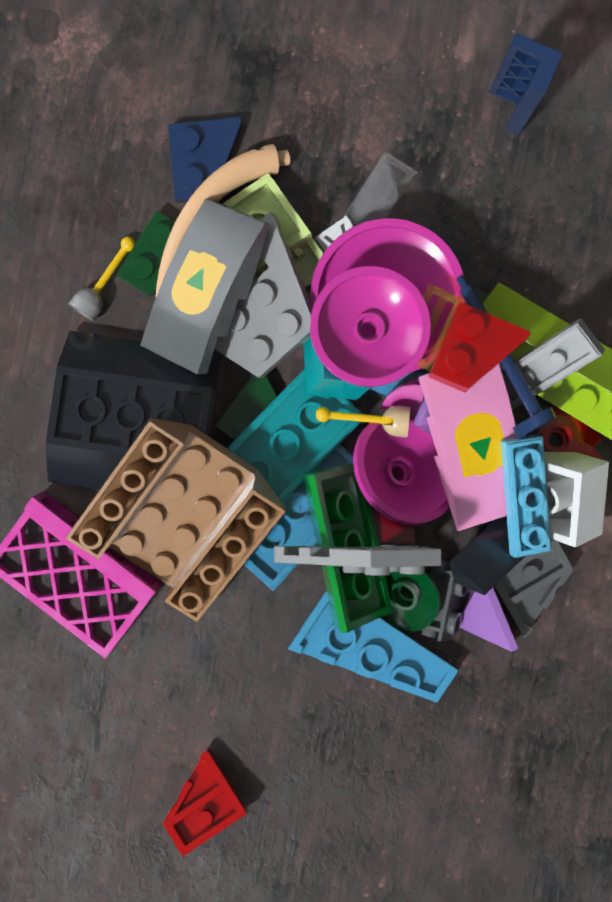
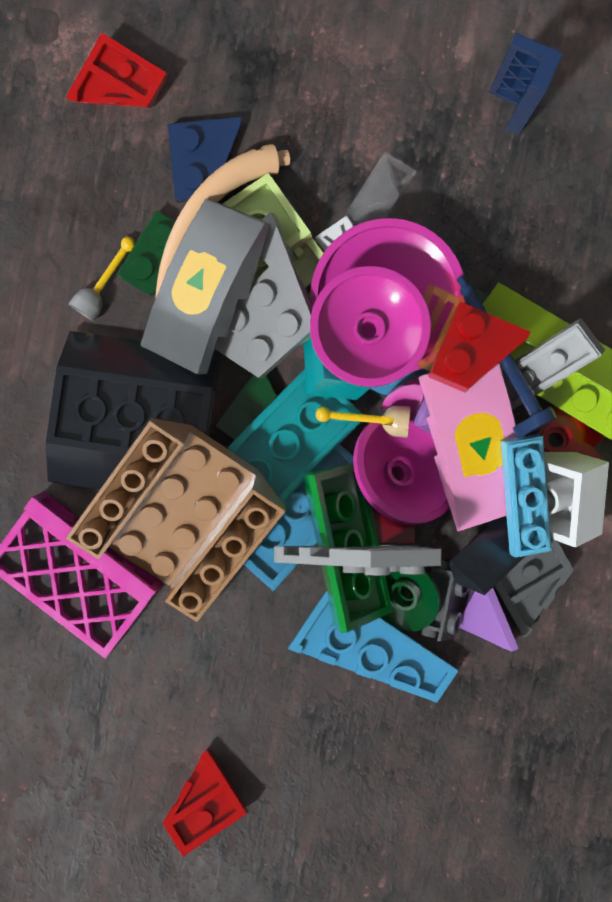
(117, 77): none -> red wing

